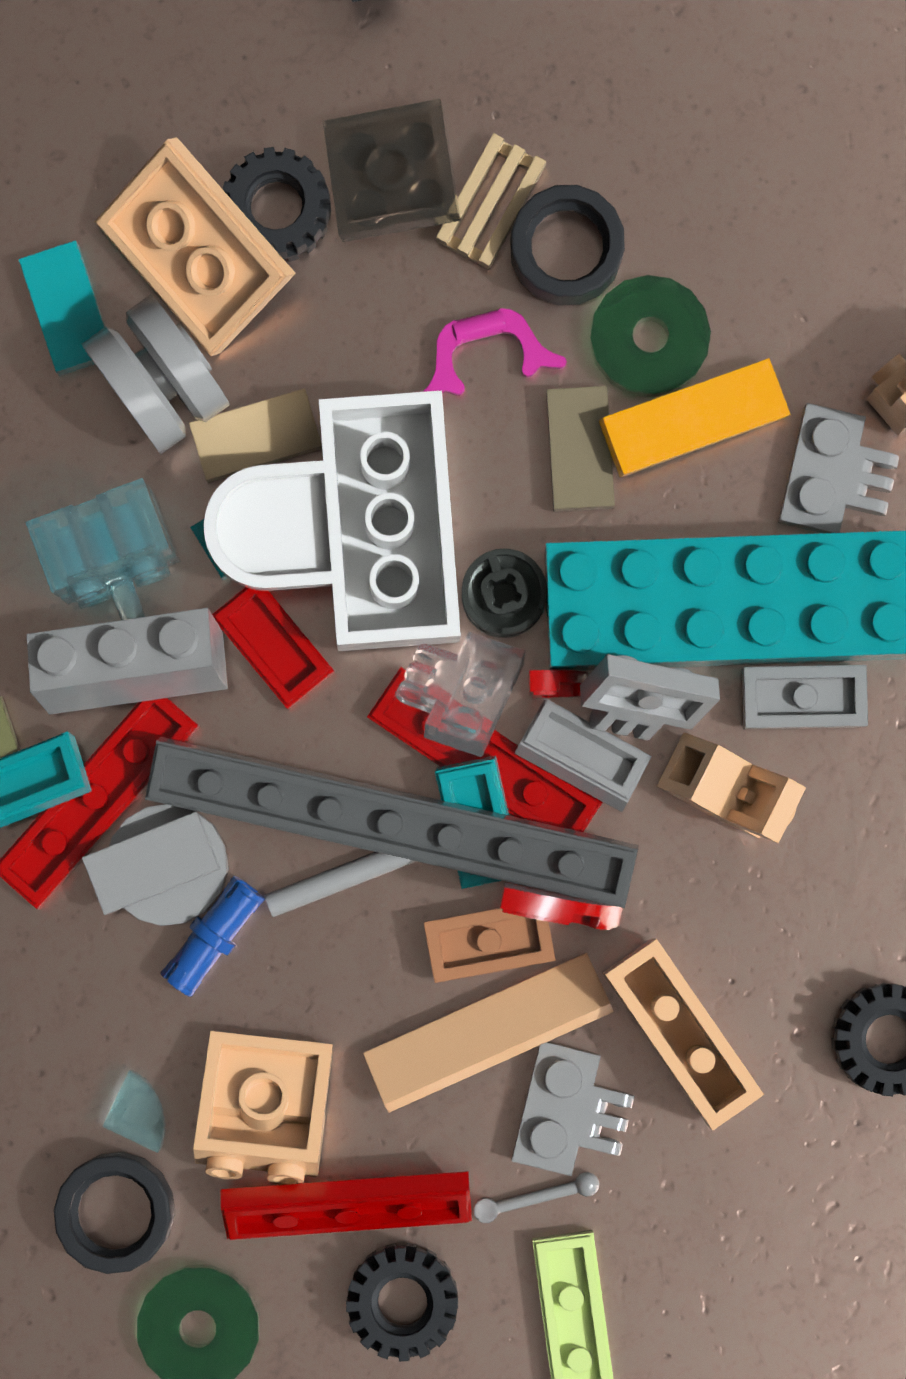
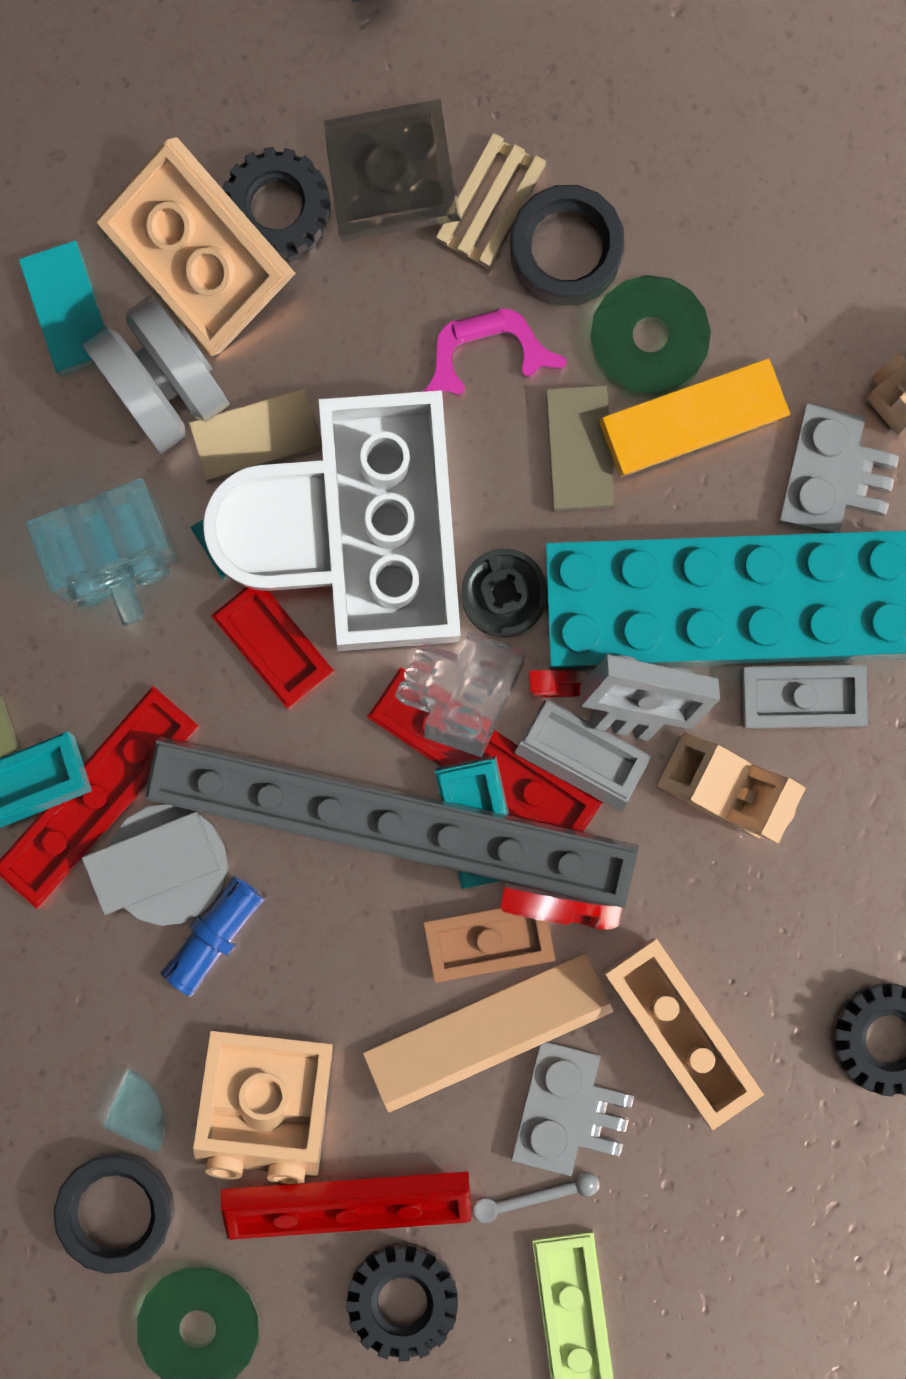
(127, 661): light grey brick -> none
(332, 881): light grey bar -> none

